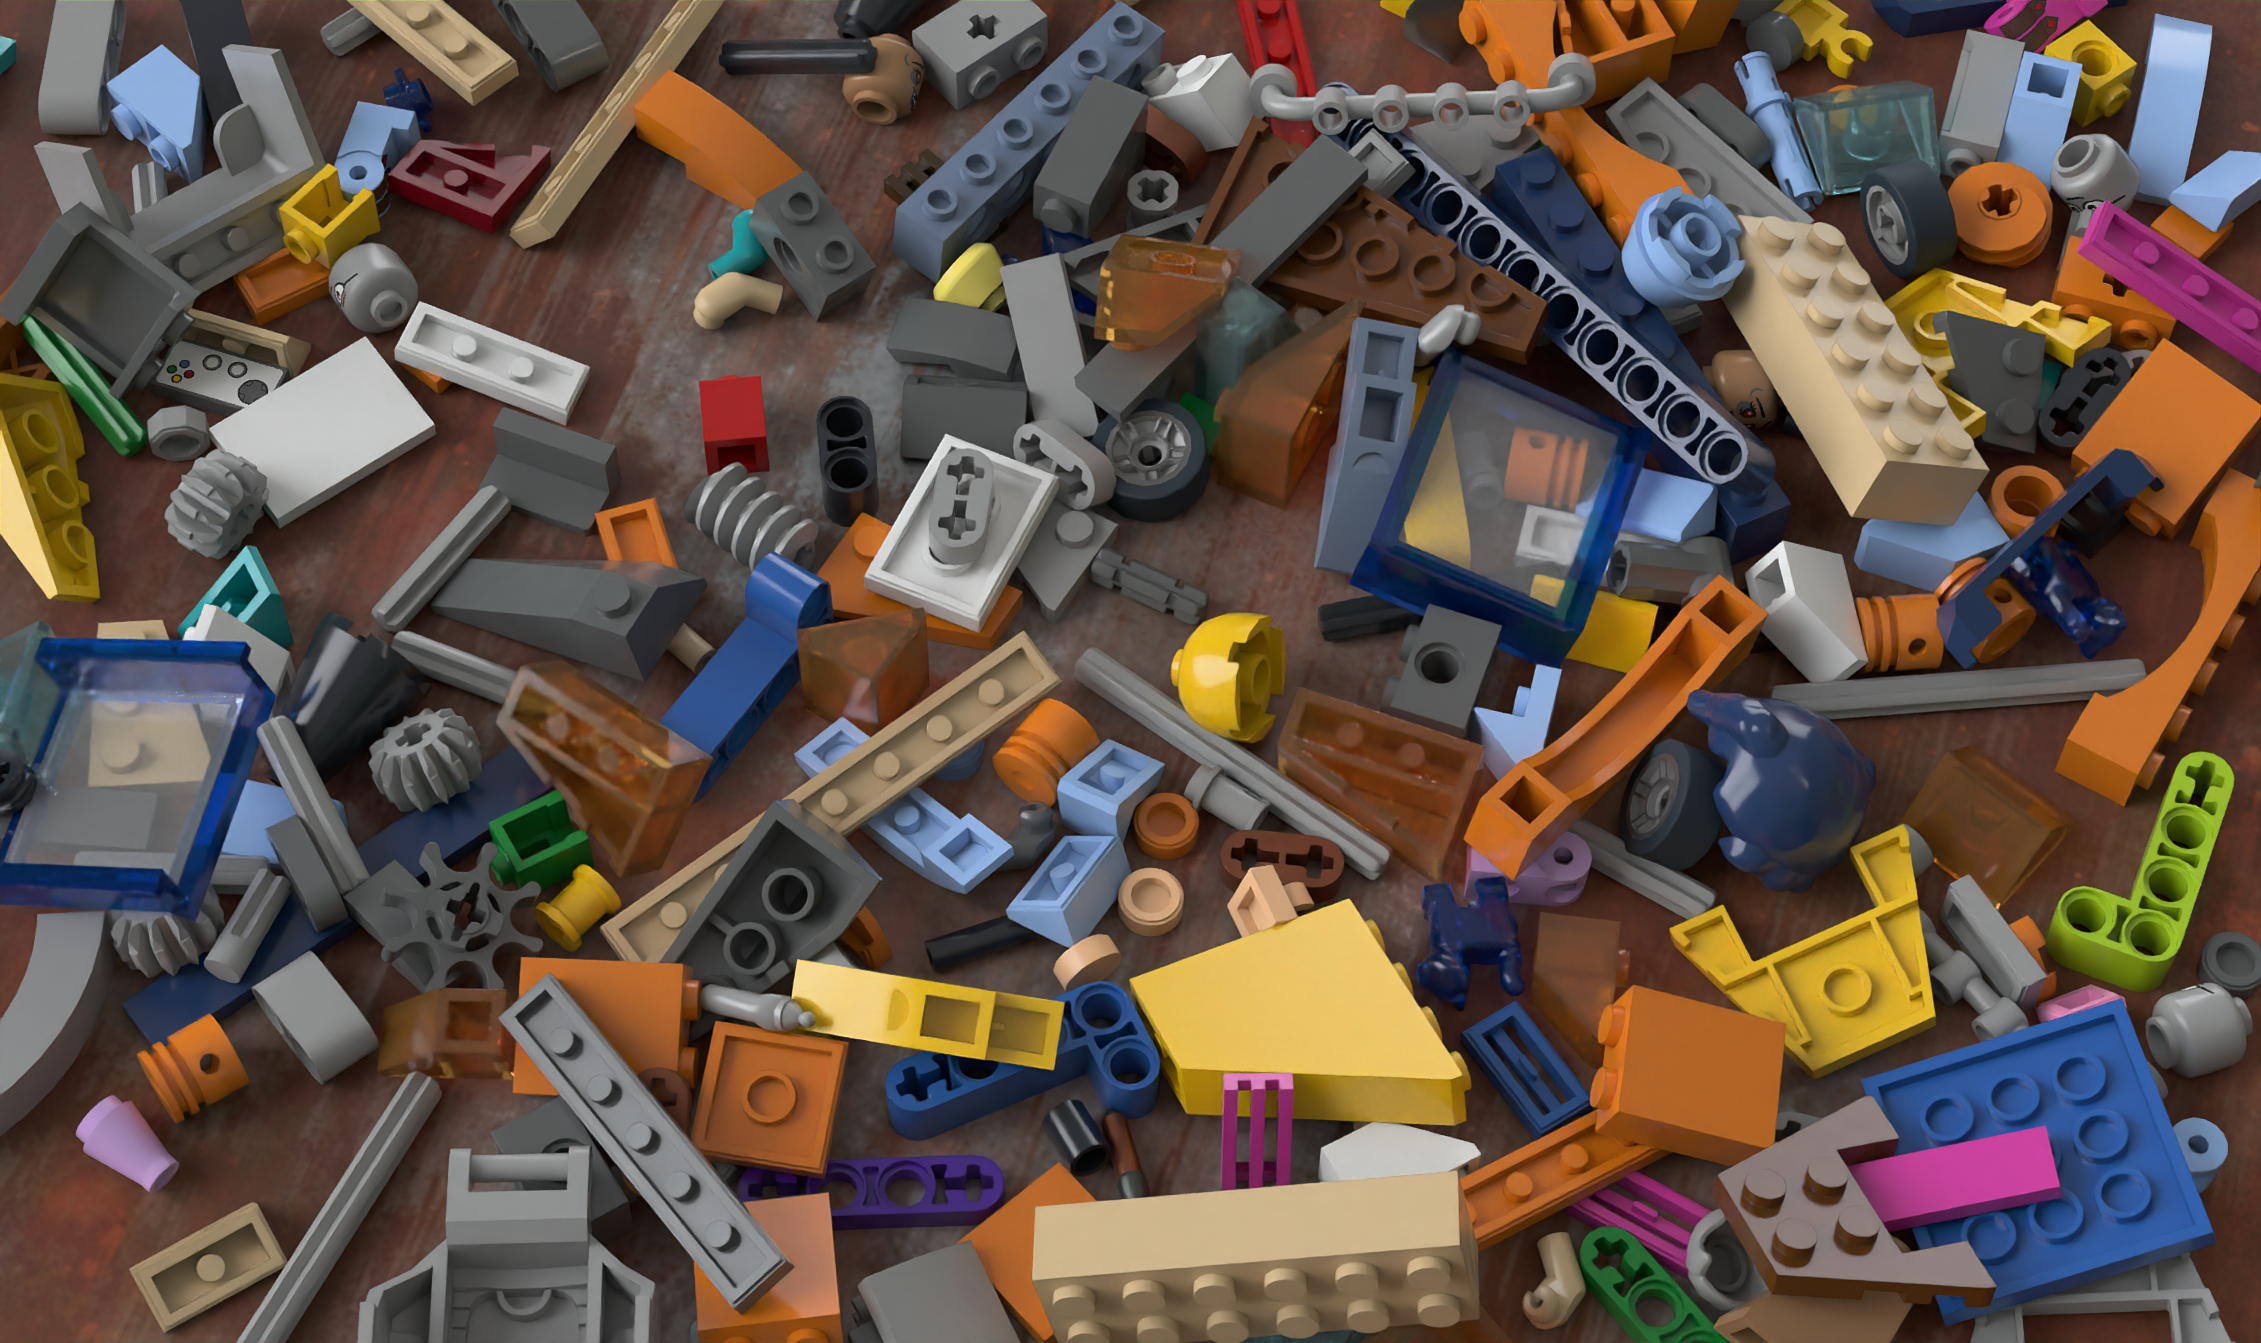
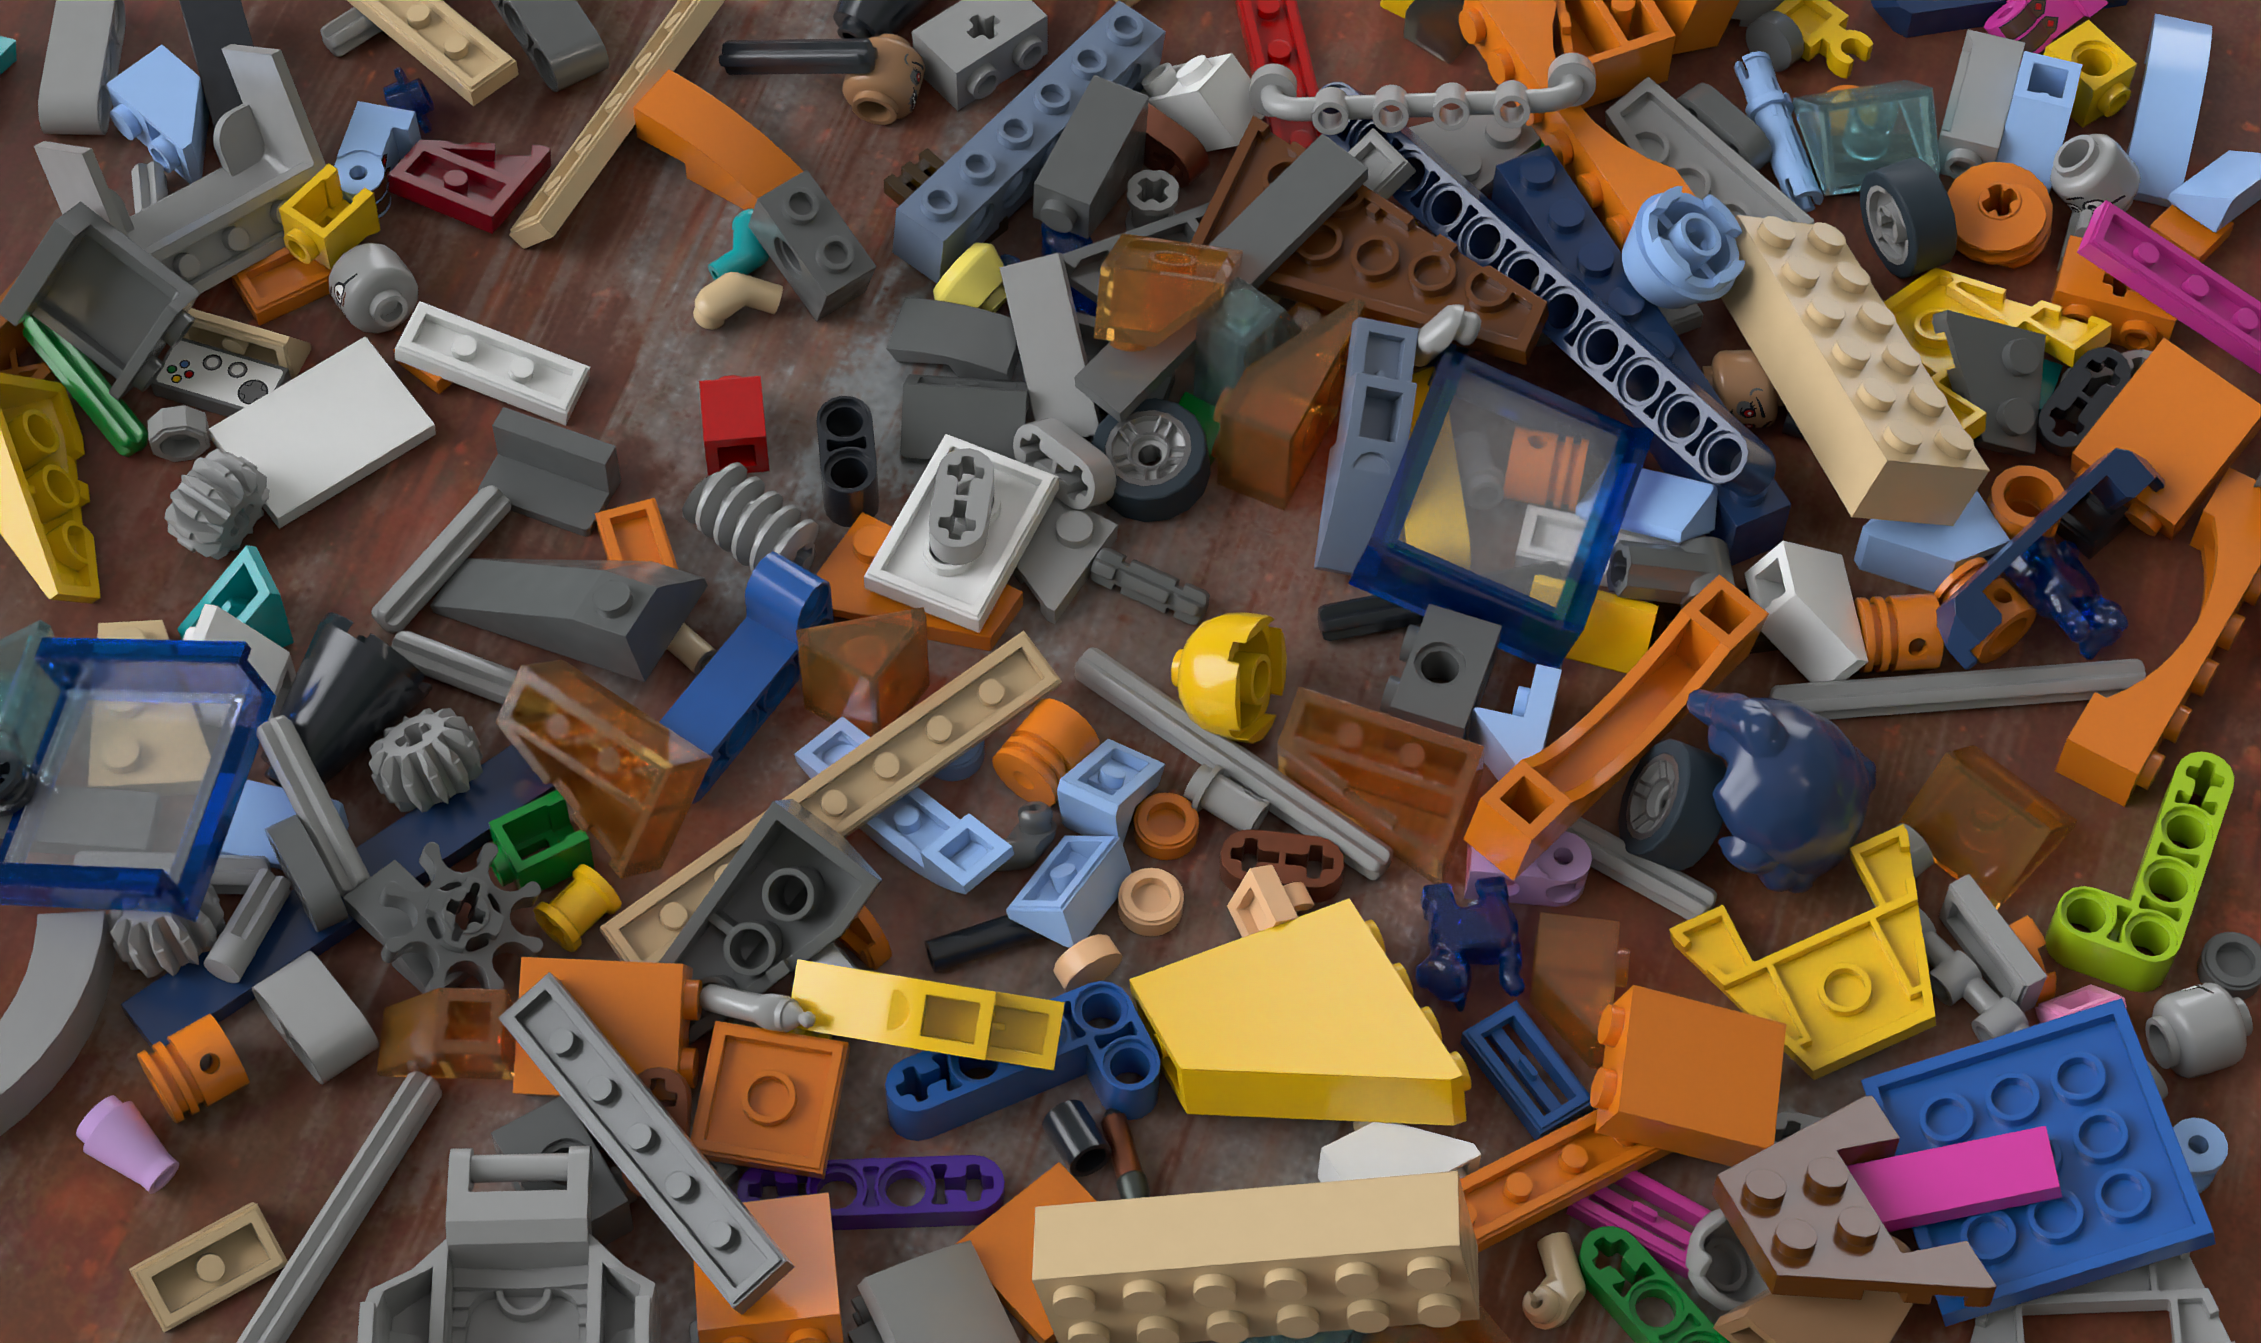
(1256, 1170): dark pink tile -> none

